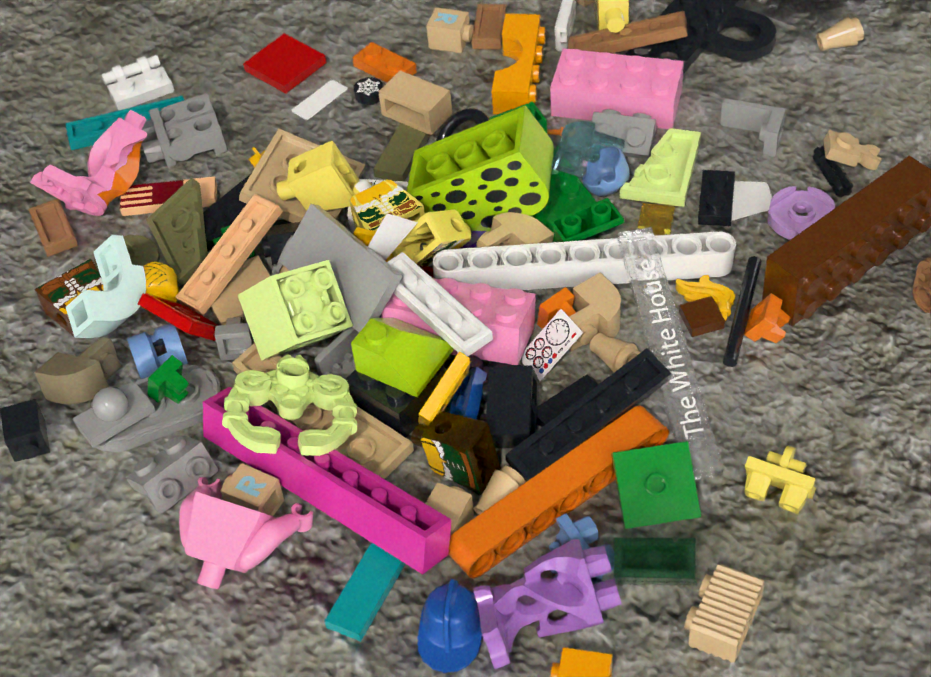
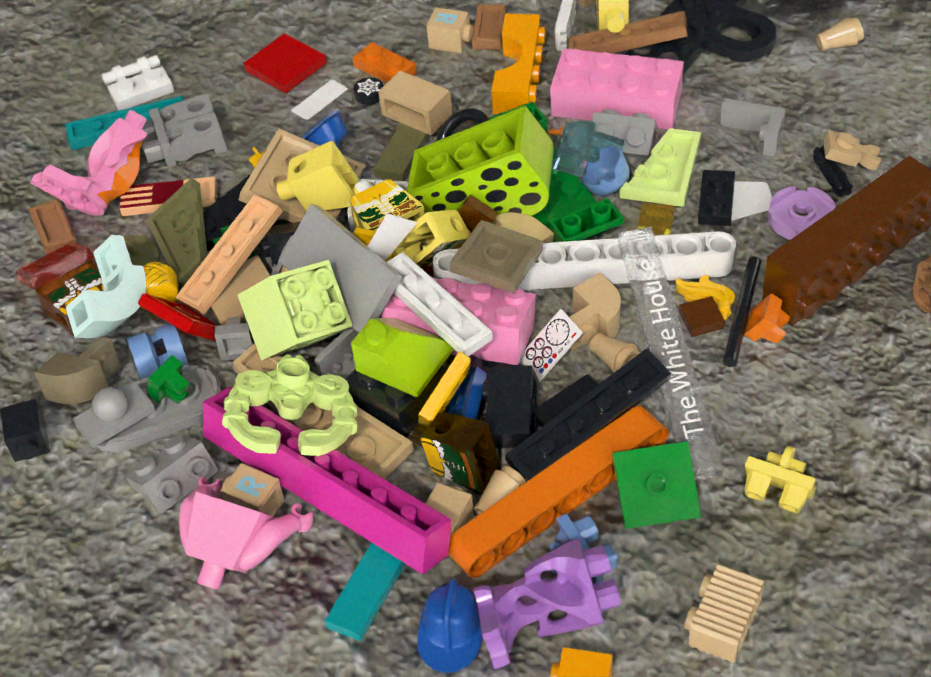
(53, 265): none -> clear red tile
(328, 129): none -> blue piece
(474, 211): none -> reddish brown tile
(496, 256): none -> dark tan plate
(561, 300): orange tile -> none
(656, 561): clear green brick -> none

